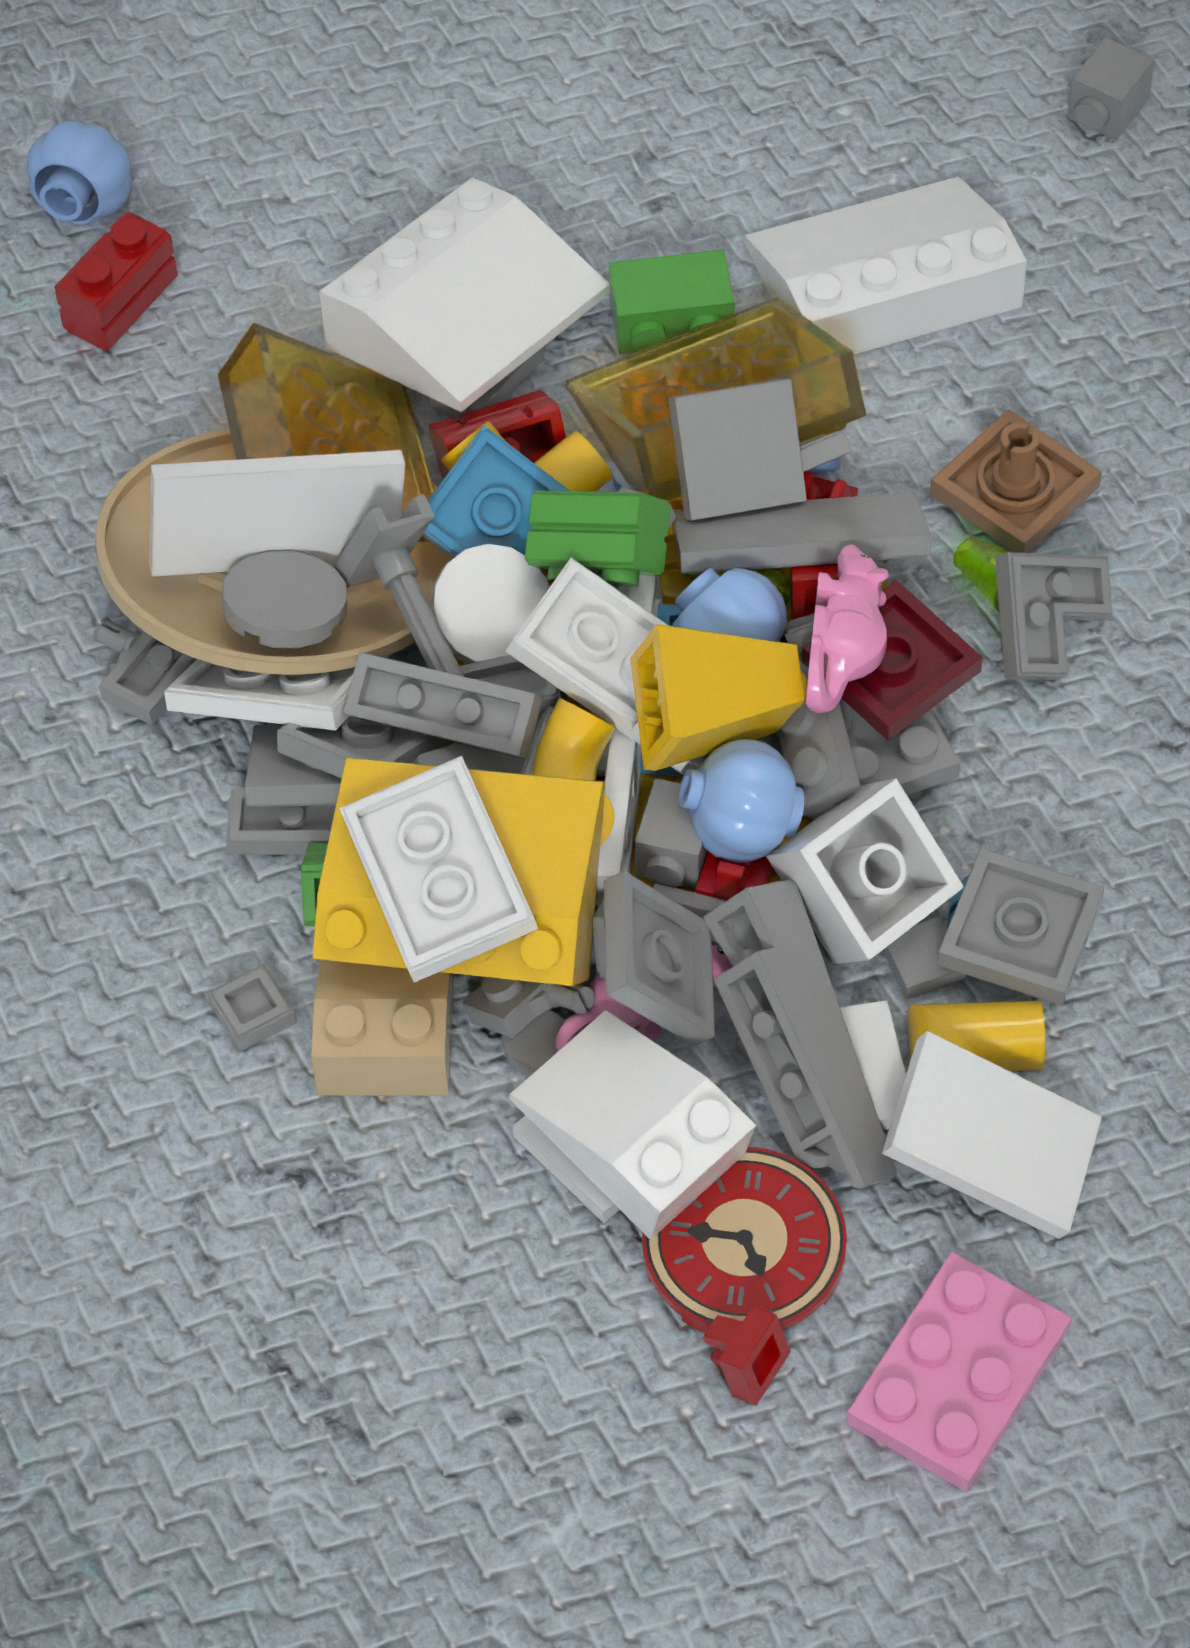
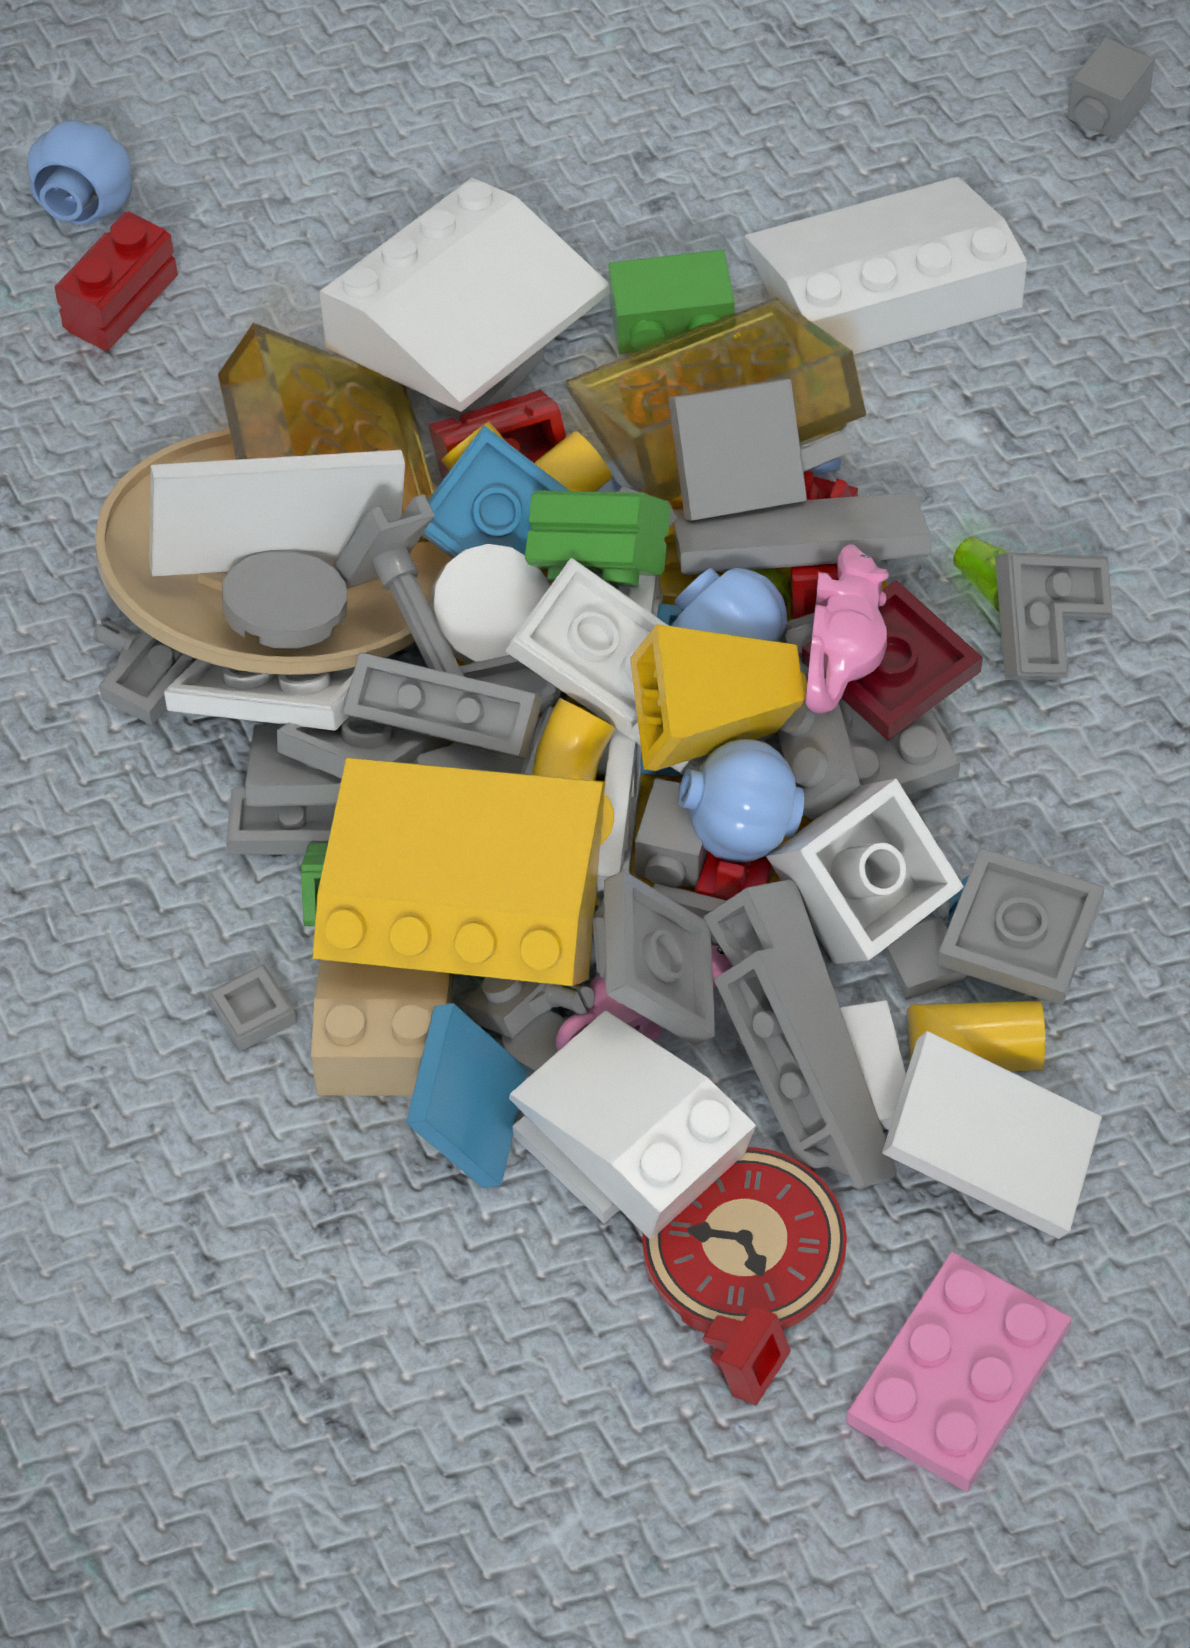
(438, 869): white tile -> none
(464, 1095): none -> dark azure tile
(1015, 483): medium nougat plate -> none

